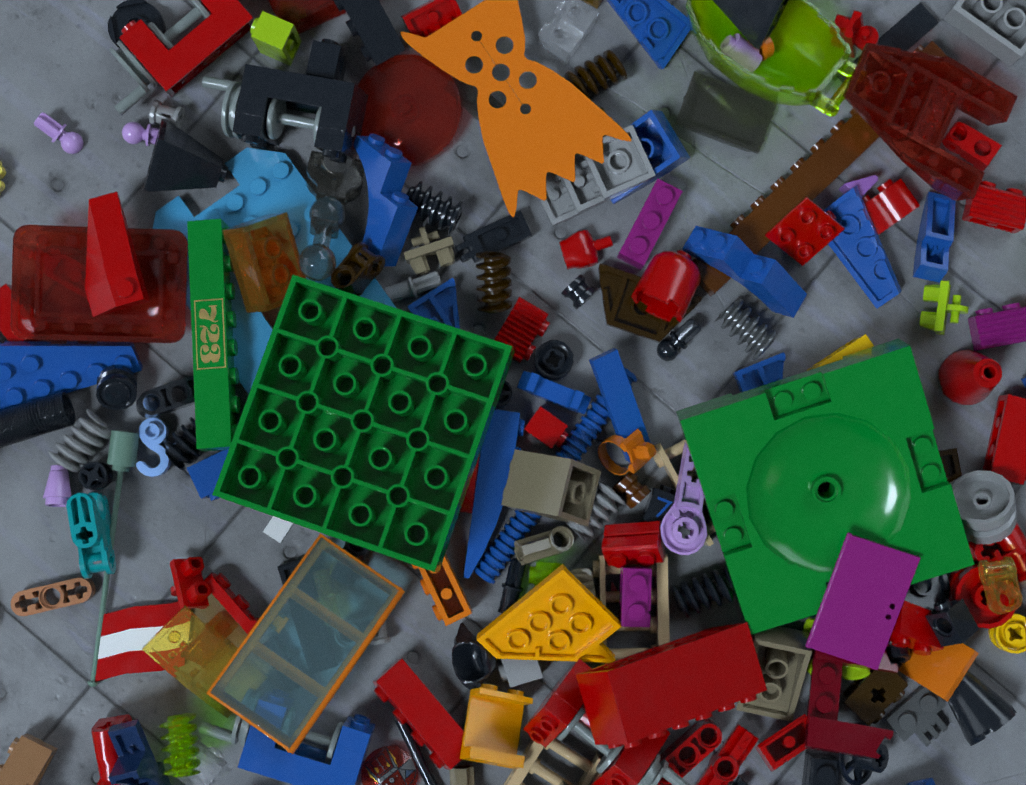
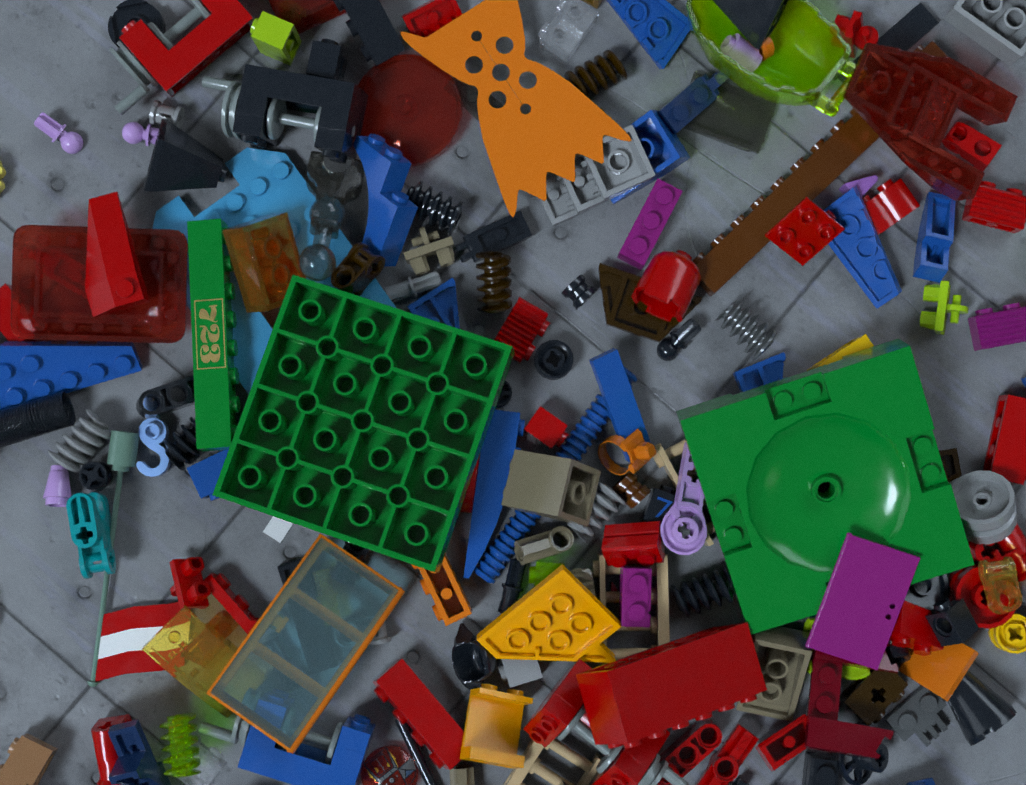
(46, 606): nougat beam -> none
(116, 388): black wheel -> none
(554, 392): blue piece -> none
(581, 250): red piece -> none
(691, 101): none -> dark blue hinge
(755, 272): blue arch -> none
(968, 377): red cone -> none

